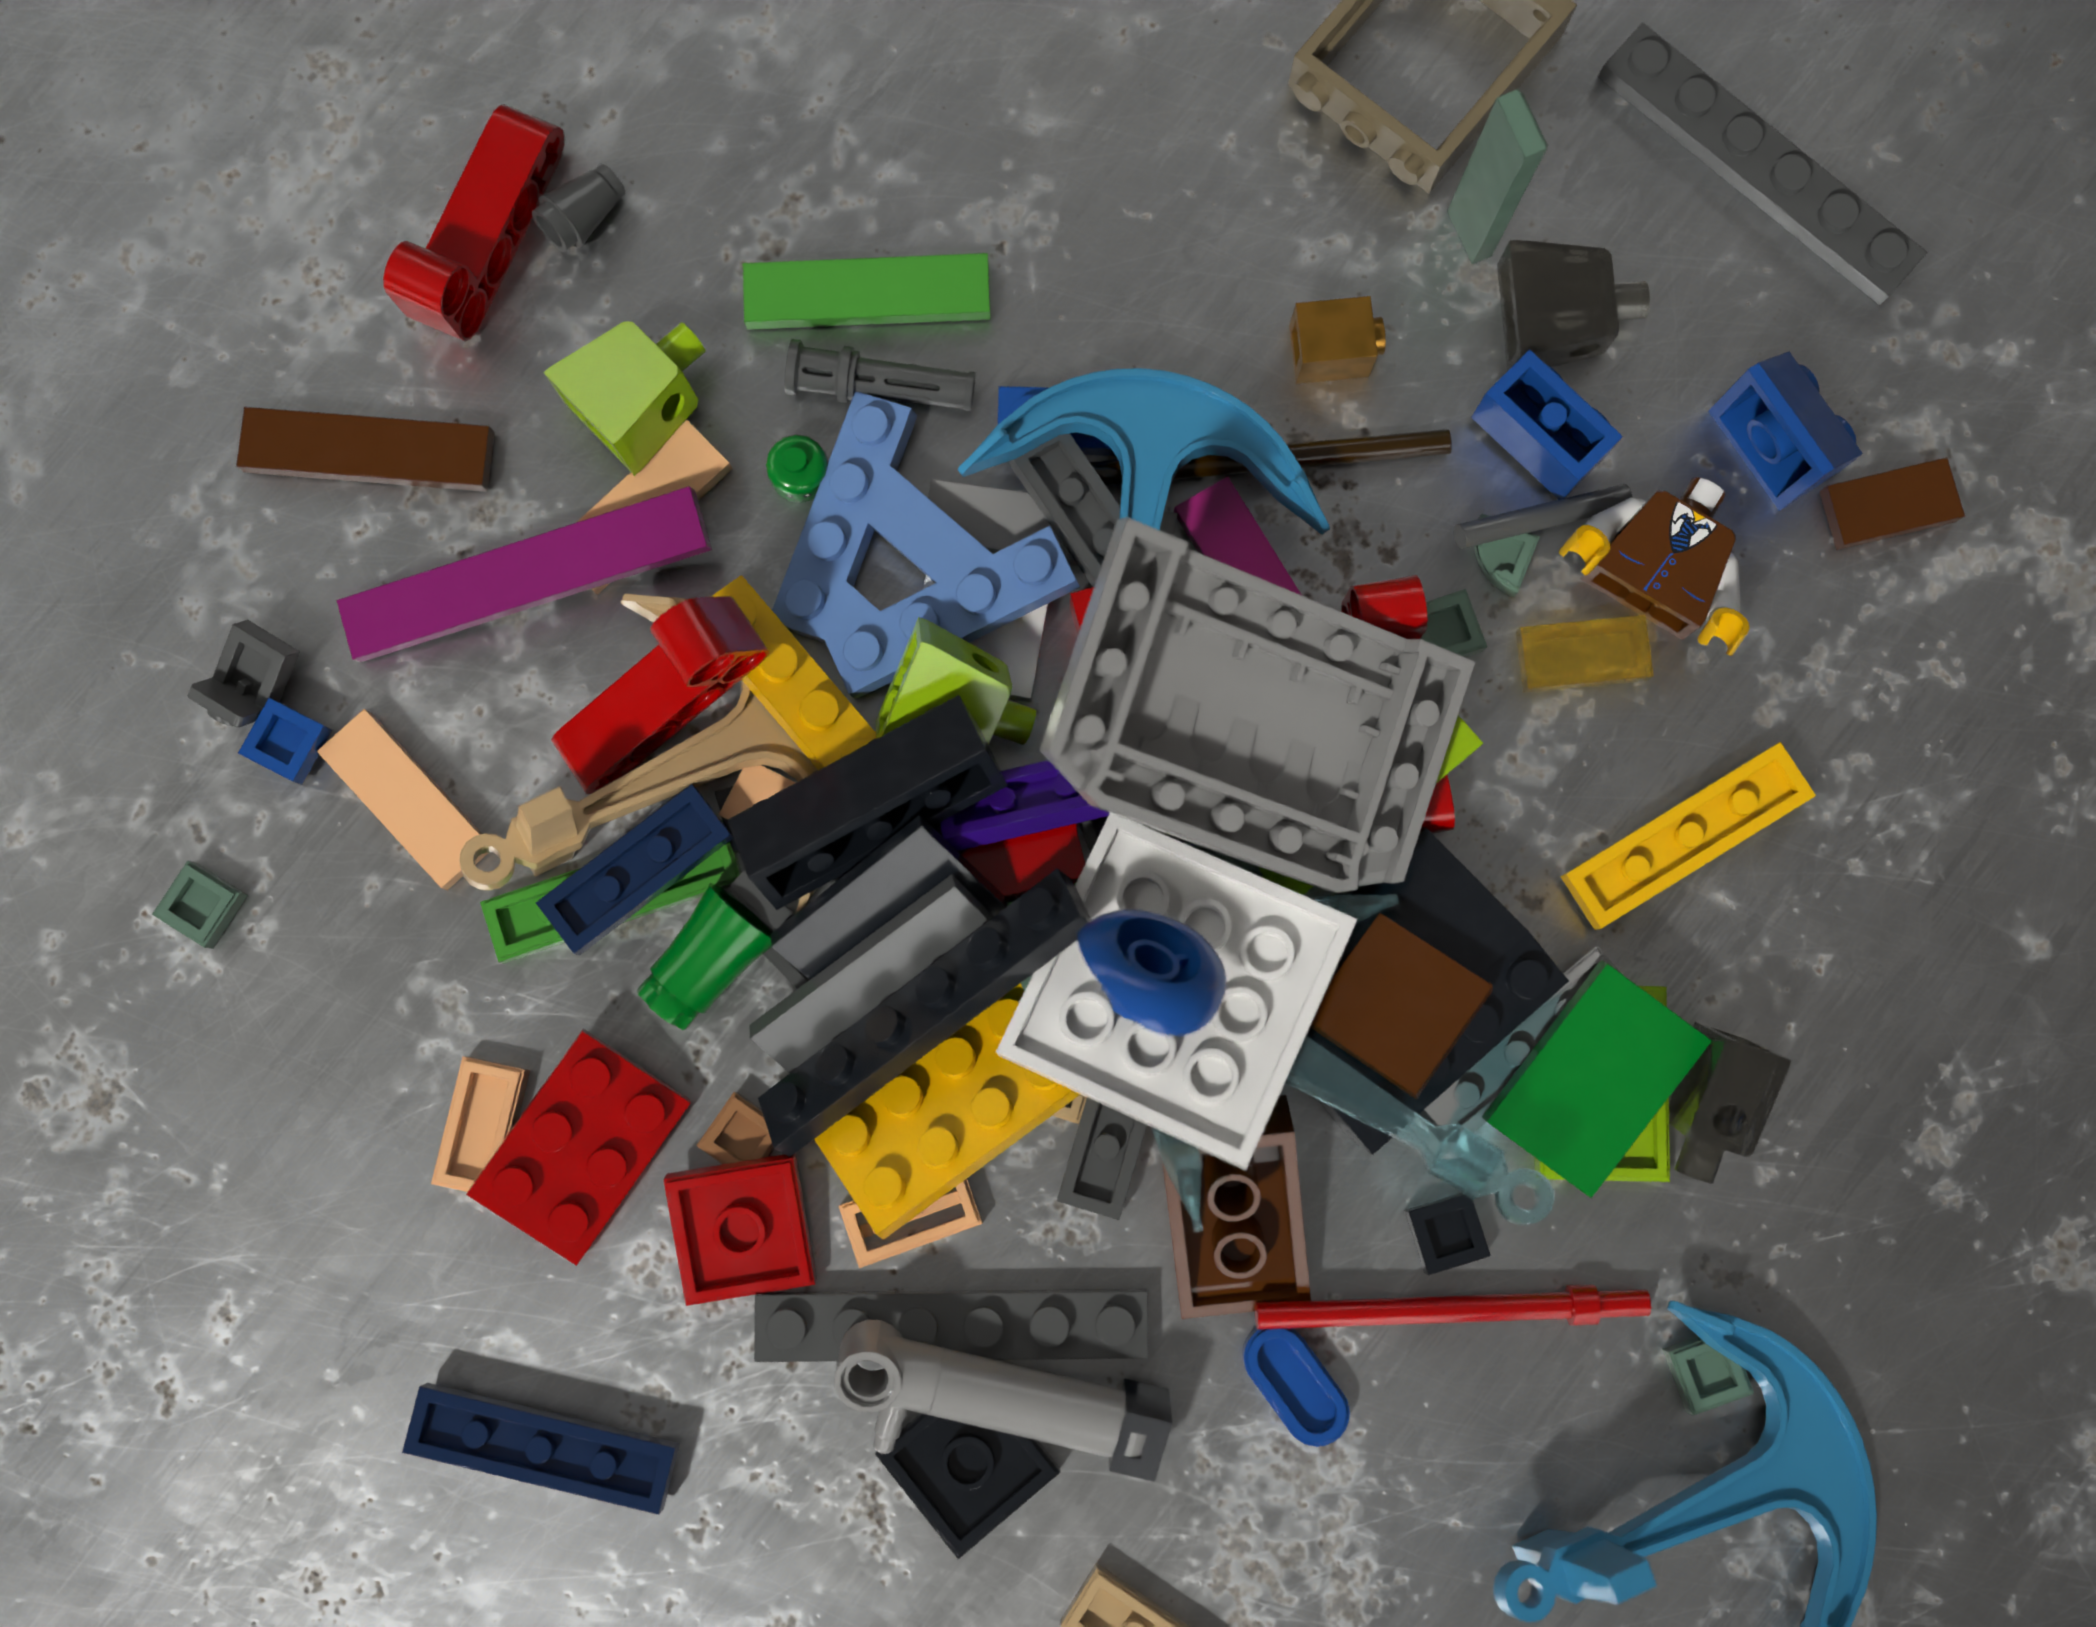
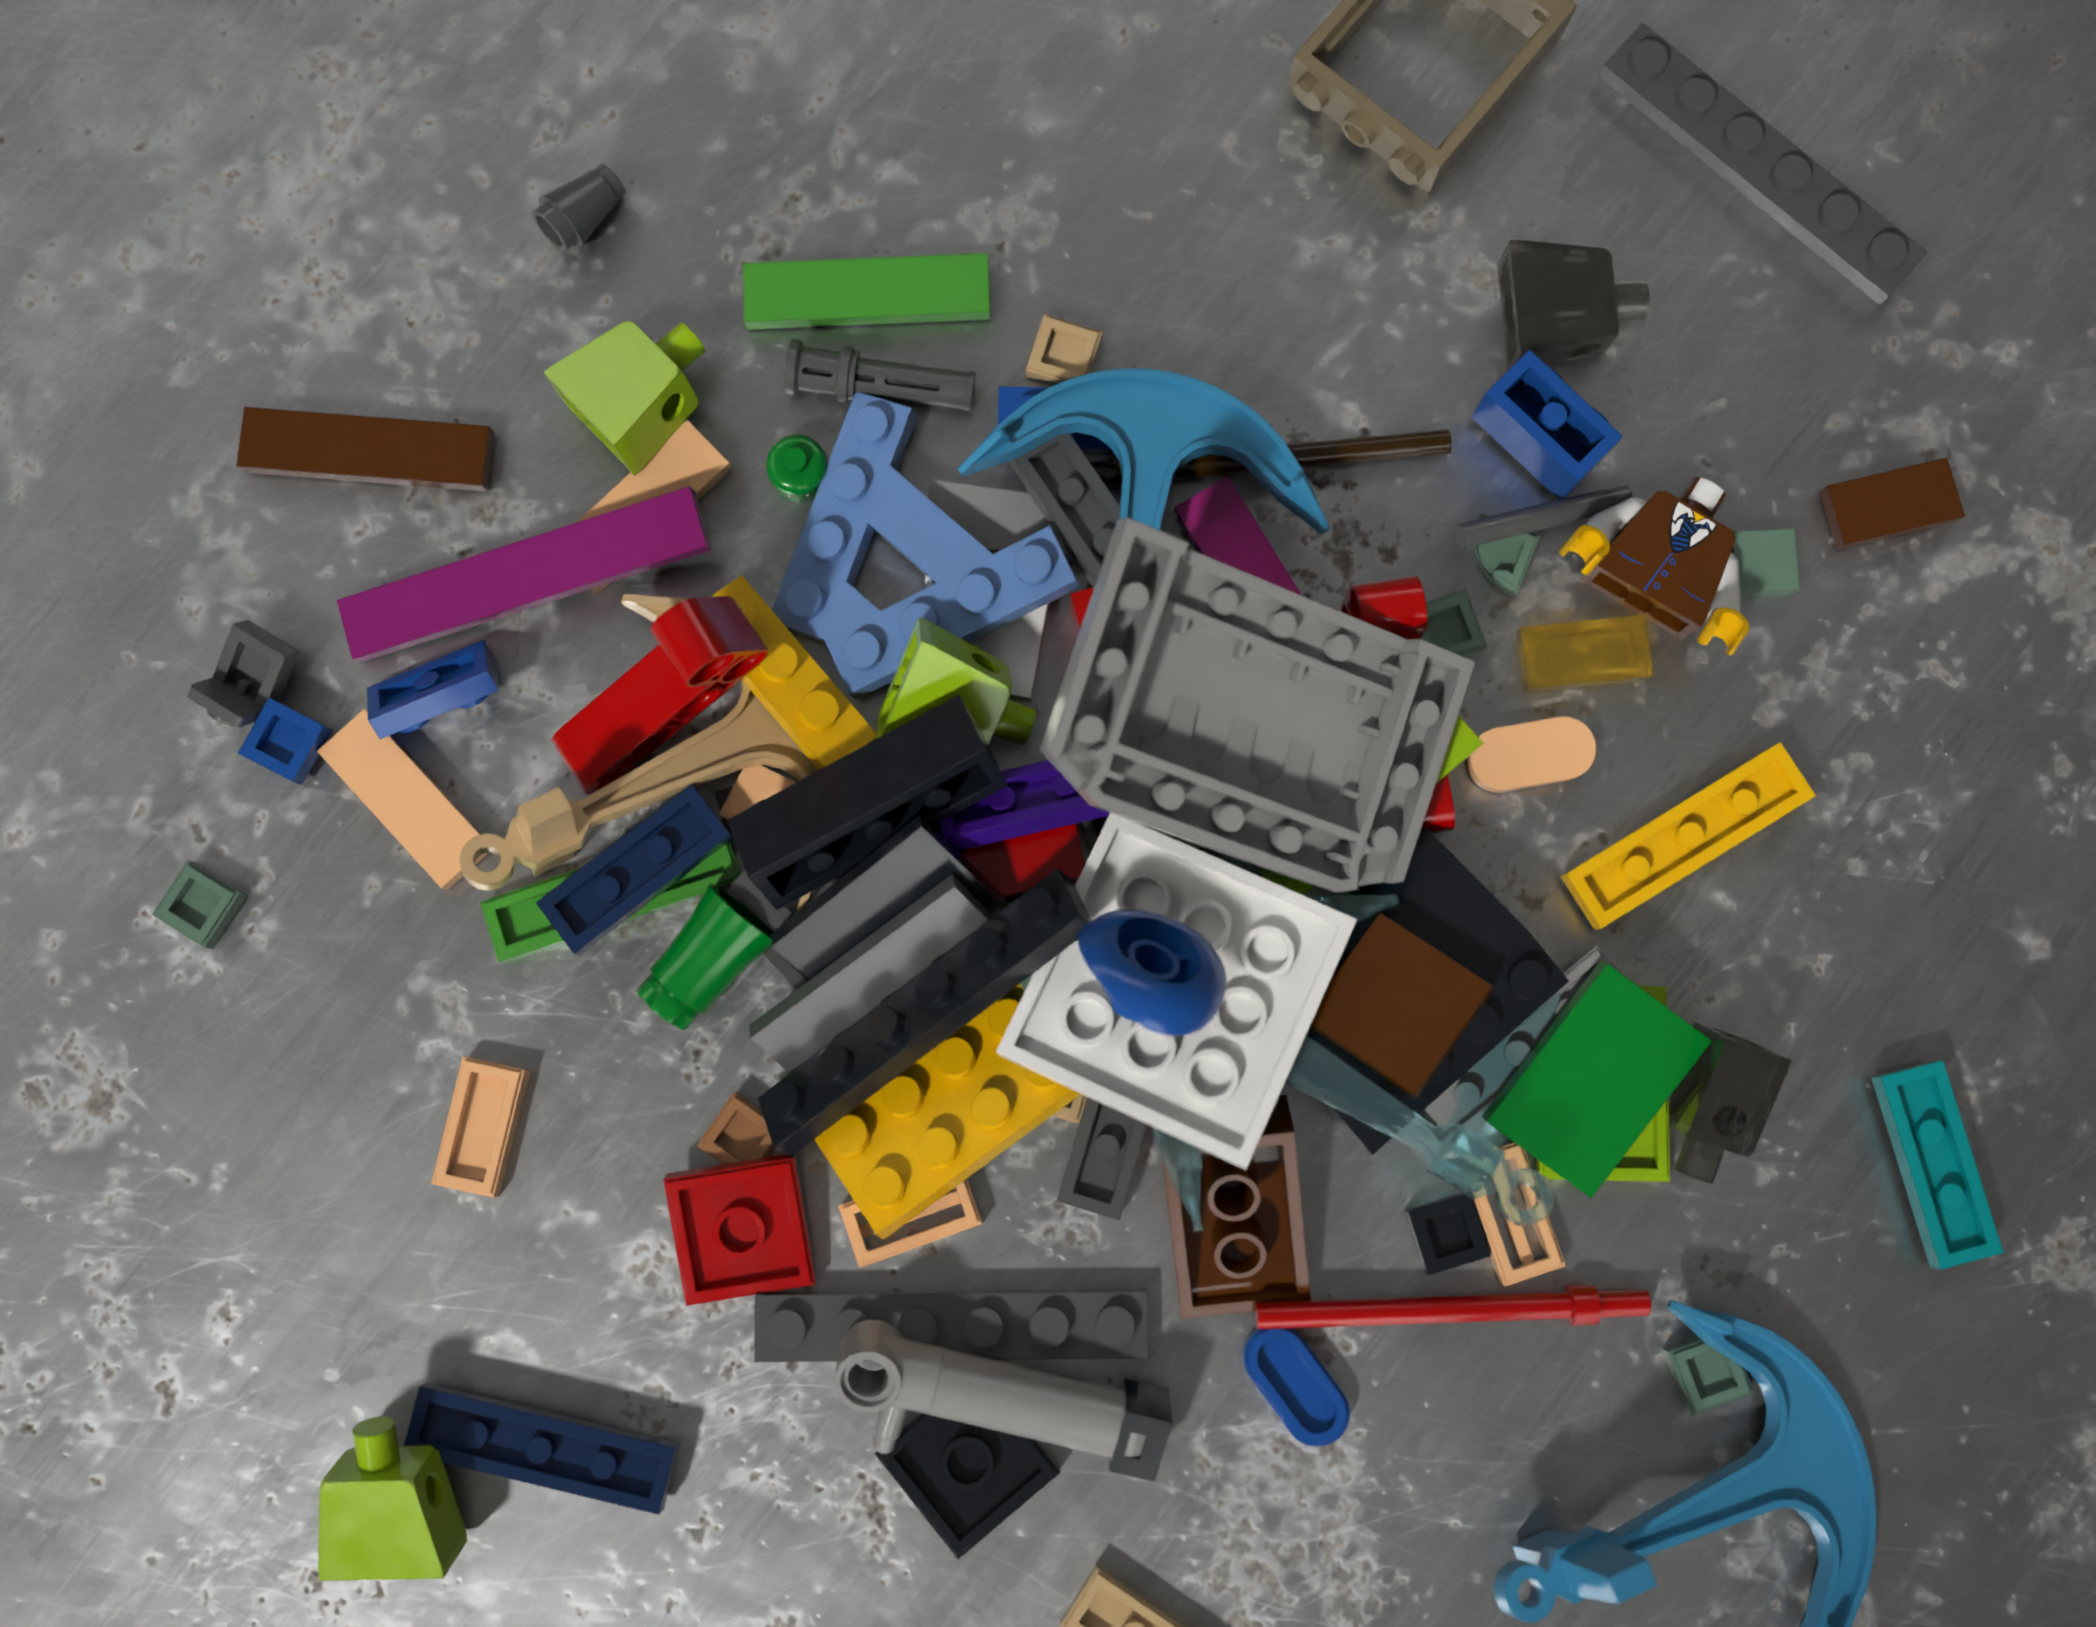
(387, 1511): none -> lime torso
(432, 689): none -> blue plate
(480, 228): red beam -> none
(579, 1147): red plate -> none
(1062, 351): none -> tan tile
(1335, 339): pearl gold brick -> none
(1496, 175): sand green tile -> none
(1528, 1266): none -> light nougat tile
(1532, 754): none -> light nougat tile
(1767, 562): none -> sand green tile
(1785, 429): blue slope -> none
(1937, 1165): none -> teal plate

